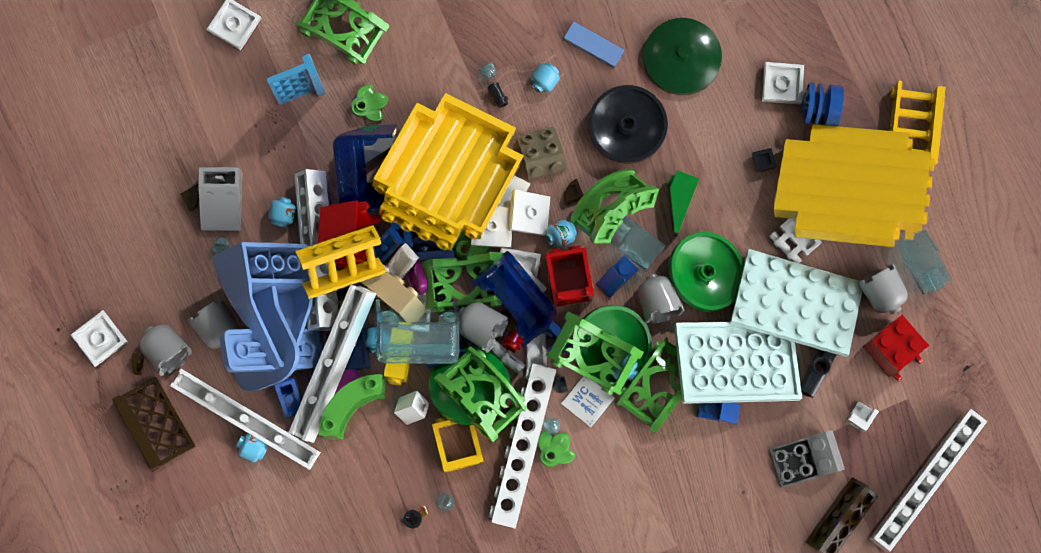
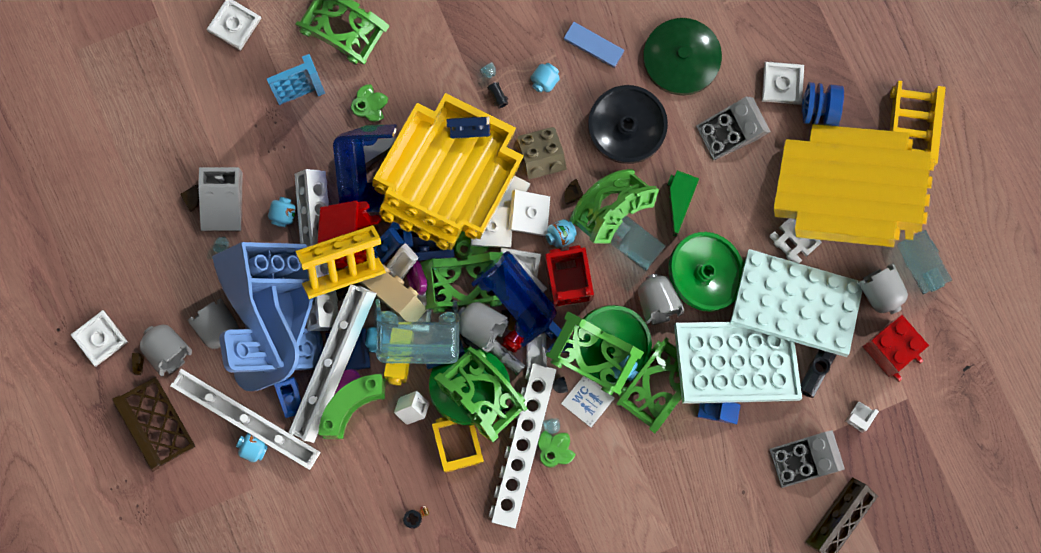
(449, 505): clear light blue hinge -> none
(469, 127): none -> dark blue bracket
(617, 276): blue slope -> none
(733, 128): none -> light grey slope
(763, 160): black plate -> none
(928, 480): white brick -> none

